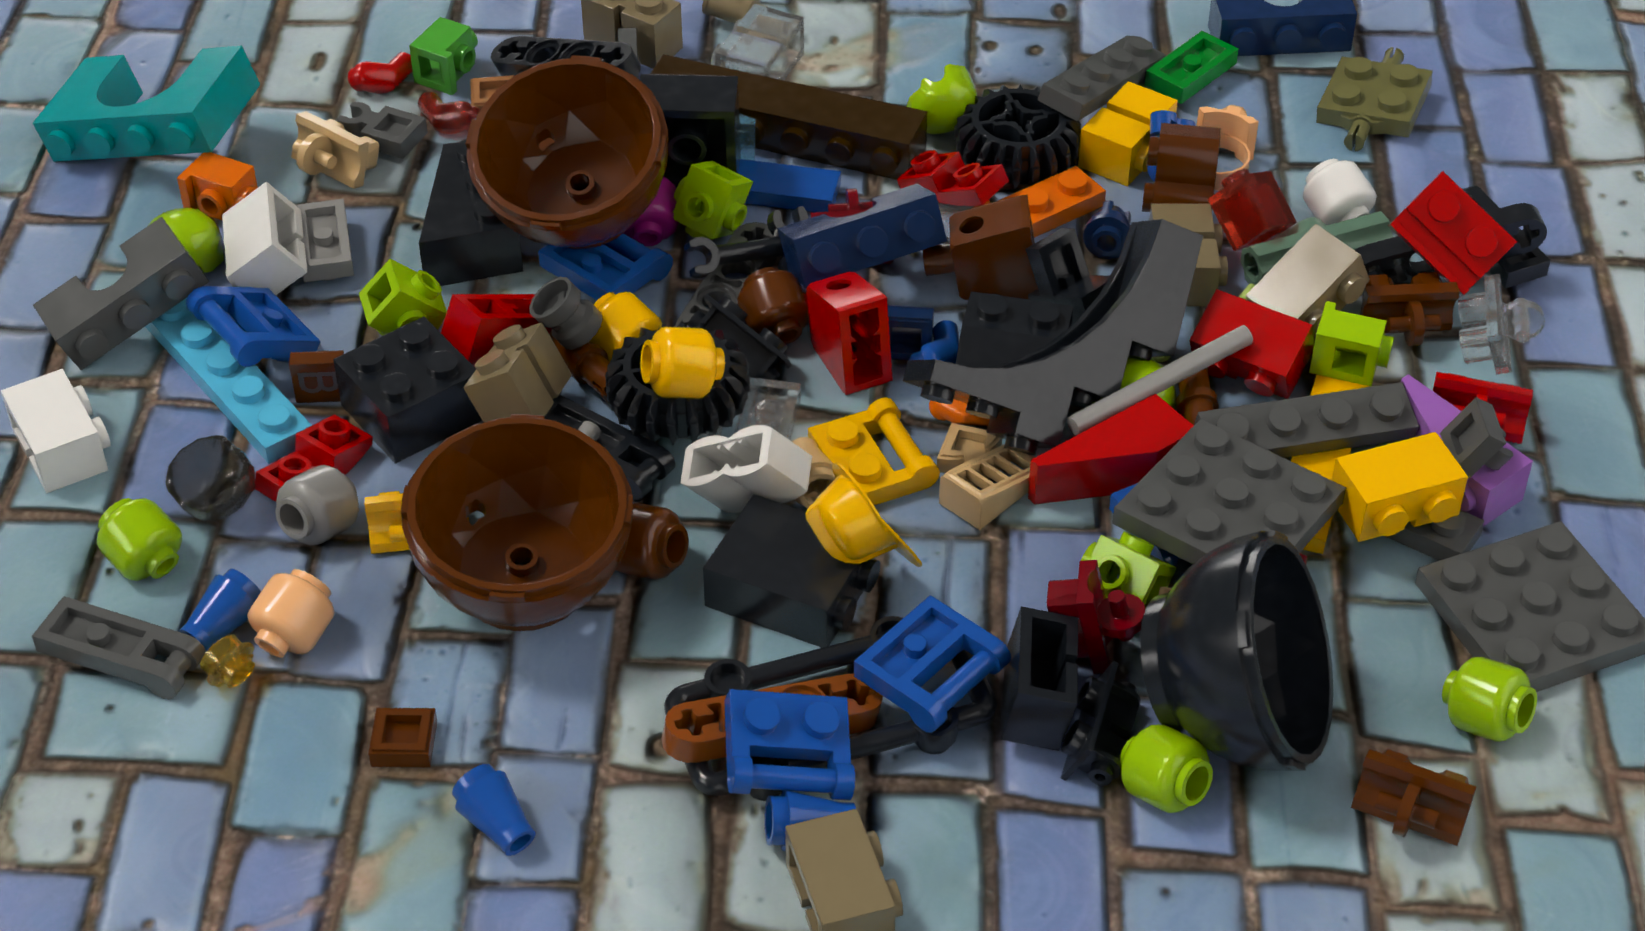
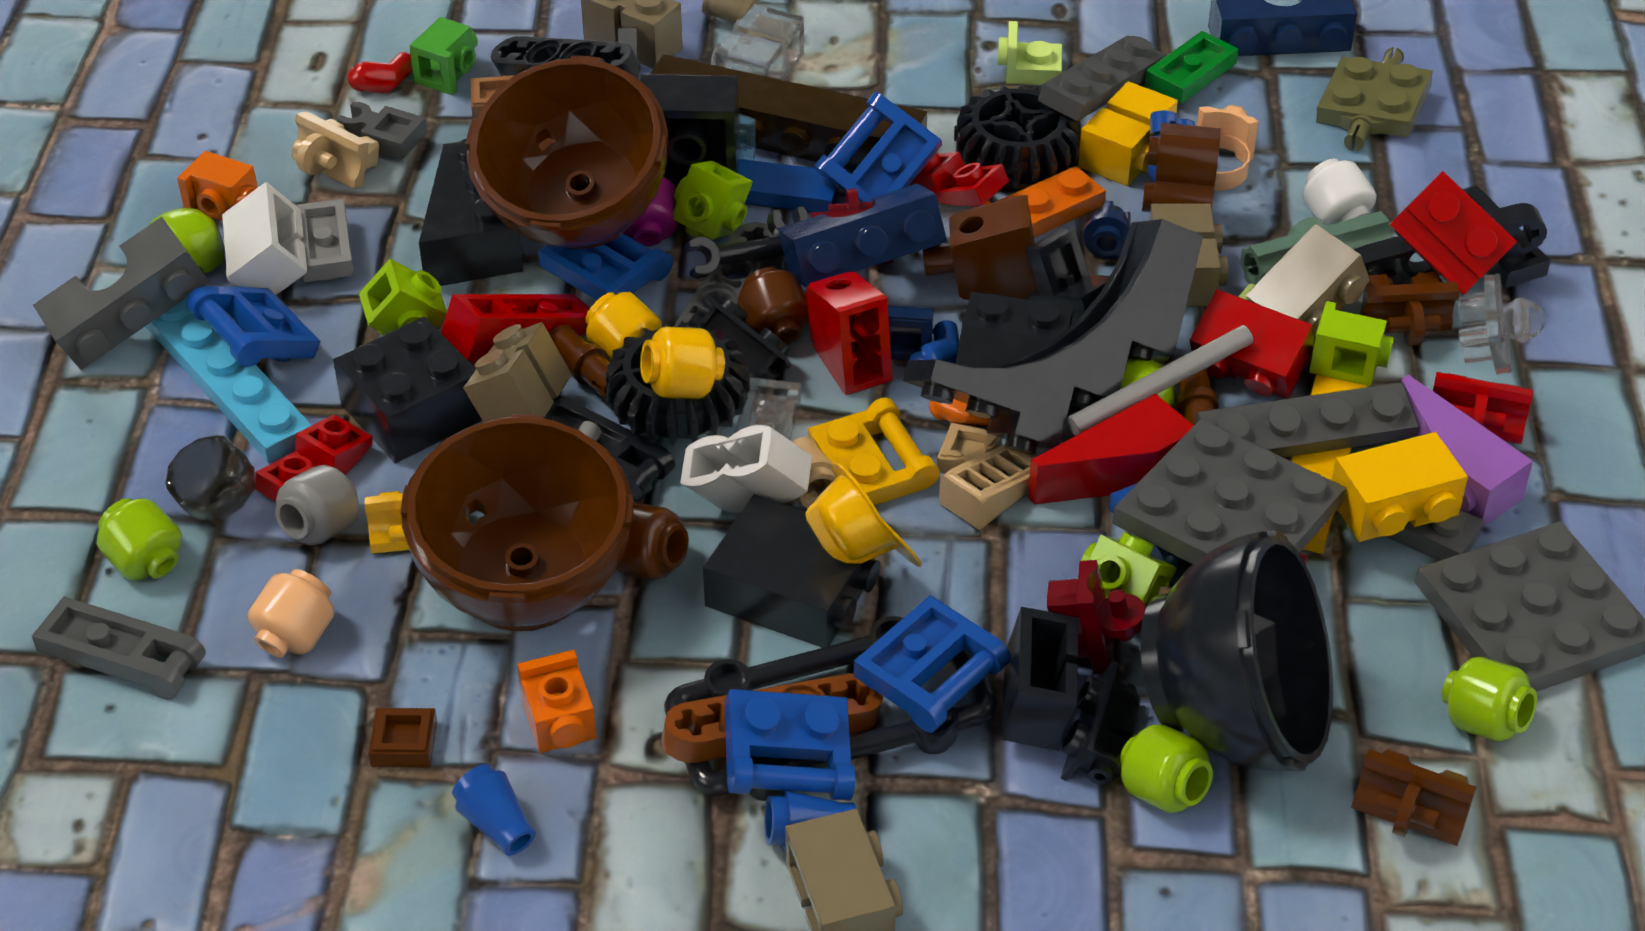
(57, 429): white piece -> none
(99, 119): teal arch -> none
(222, 608): blue cone -> none
(228, 662): clear yellow plate -> none
(314, 376): reddish brown tile -> none
(447, 117): clear red arm -> none
(556, 701): none -> orange brick
(560, 308): dark grey wheel -> none
(891, 162): none -> blue plate
(944, 99): lime hair -> none
(1028, 62): none -> yellowish green bracket
(1251, 208): clear red brick -> none
(1476, 438): dark grey tile -> none

